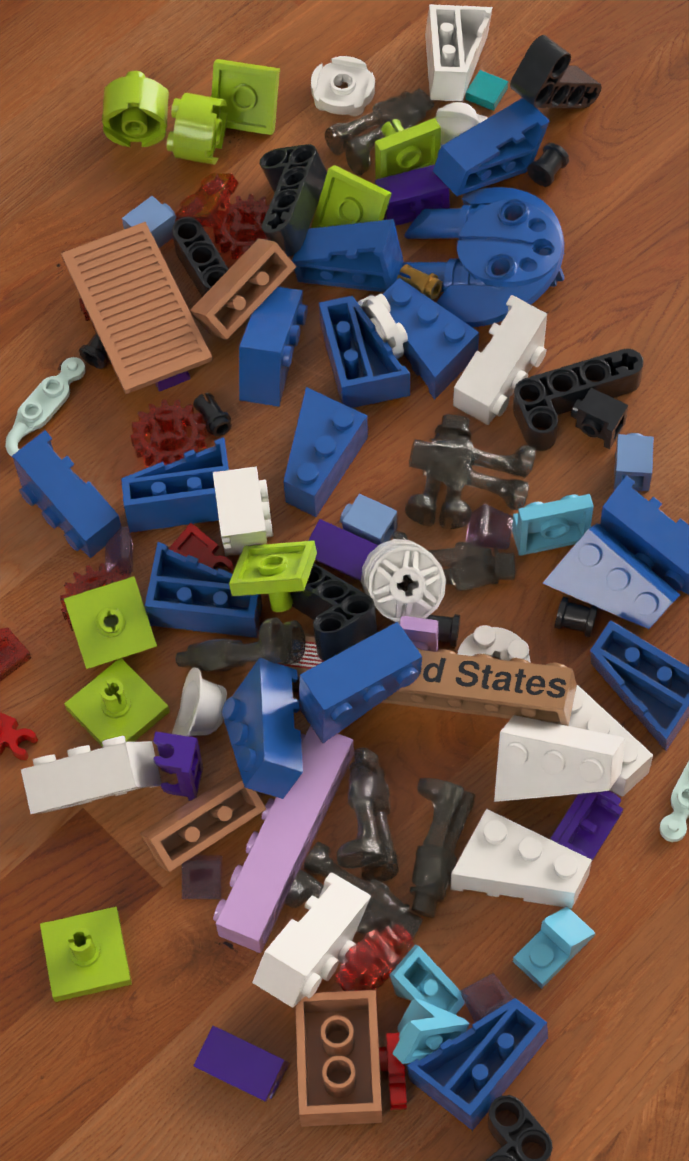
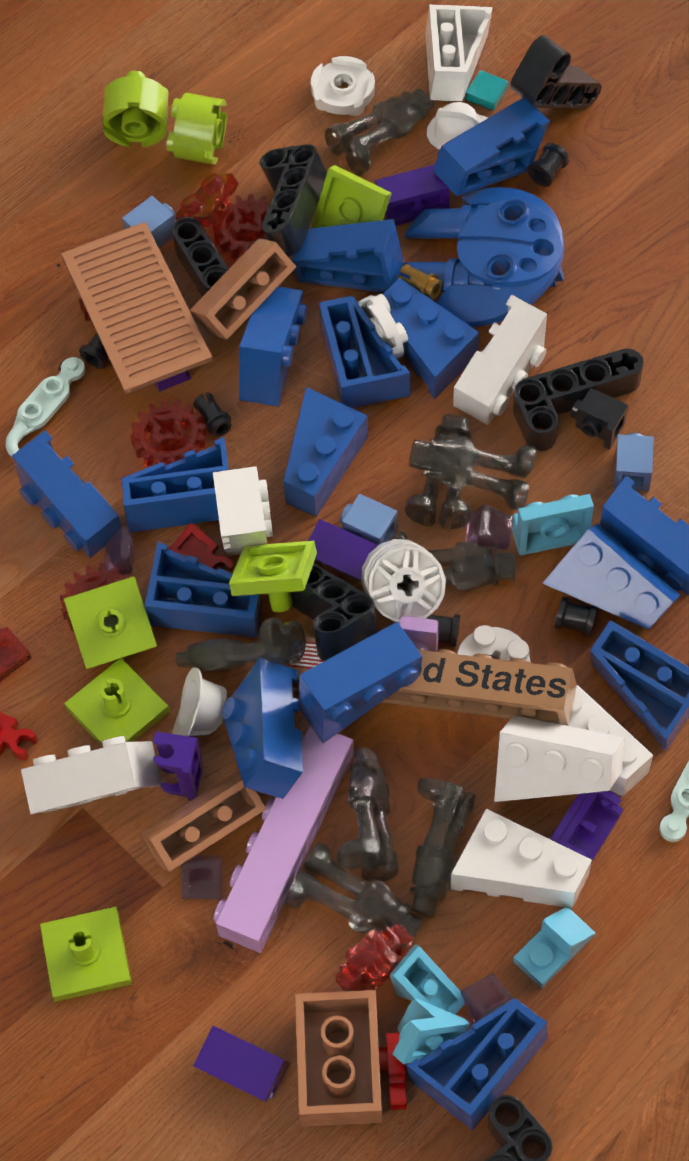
(249, 95): lime tile -> none
(314, 945): white wedge -> none
(407, 148): lime tile -> none

